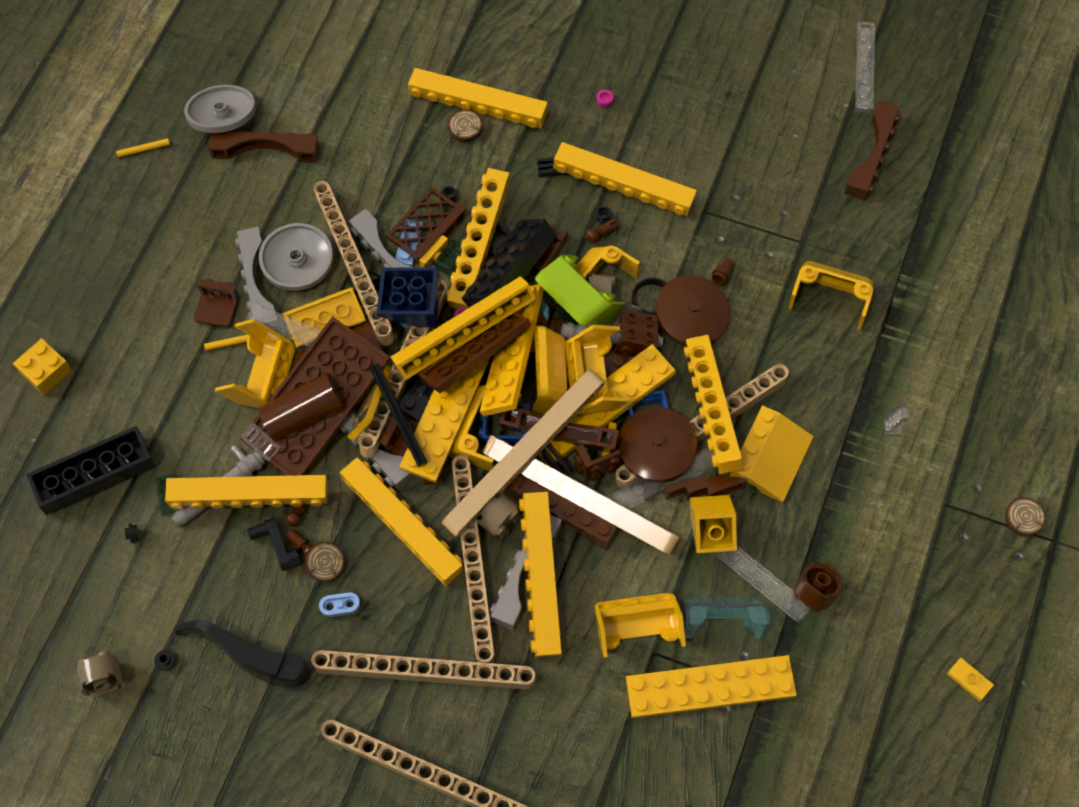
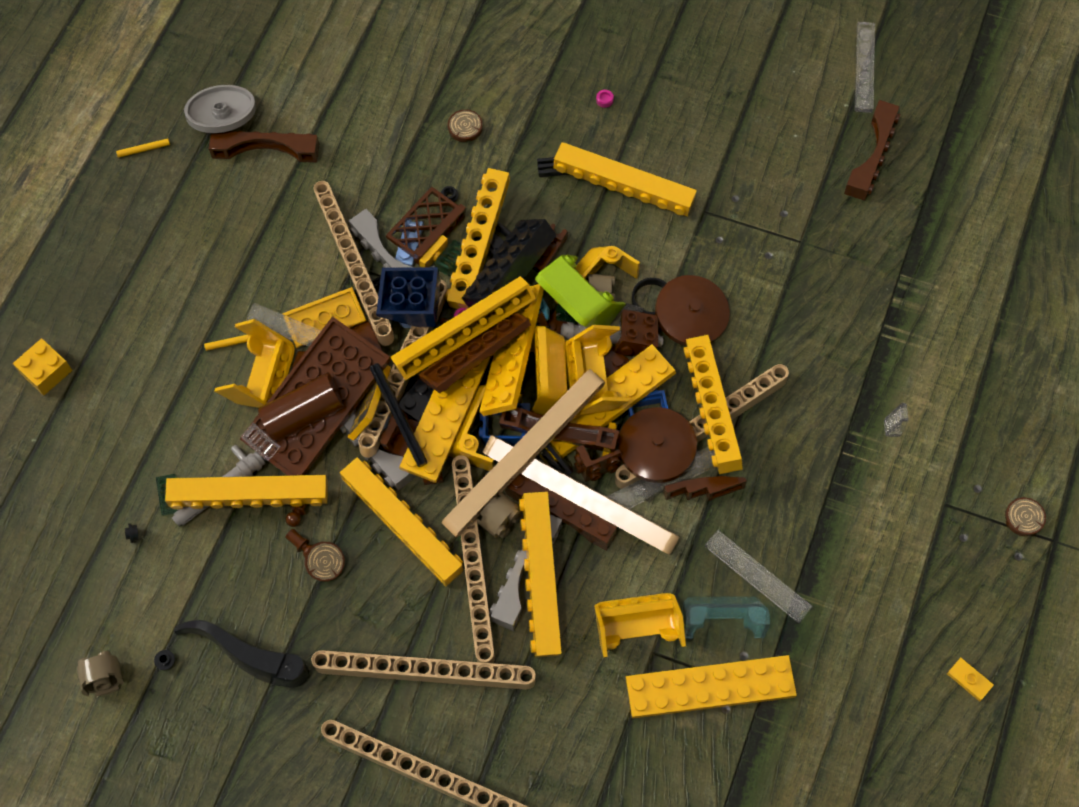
(90, 470): black brick -> none
(216, 303): reddish brown bracket -> none
(249, 243): light grey arch -> none
(286, 558): black beam -> none
(296, 256): light grey dish -> none
(340, 603): light blue plate -> none
(478, 98): yellow brick -> none
(593, 235): reddish brown pin -> none
(602, 210): black plate -> none
(713, 523): yellow slope -> none
(722, 272): reddish brown cone -> none
(773, 453): yellow piece -> none
(818, 586): reddish brown brick -> none
(835, 278): yellow windscreen -> none

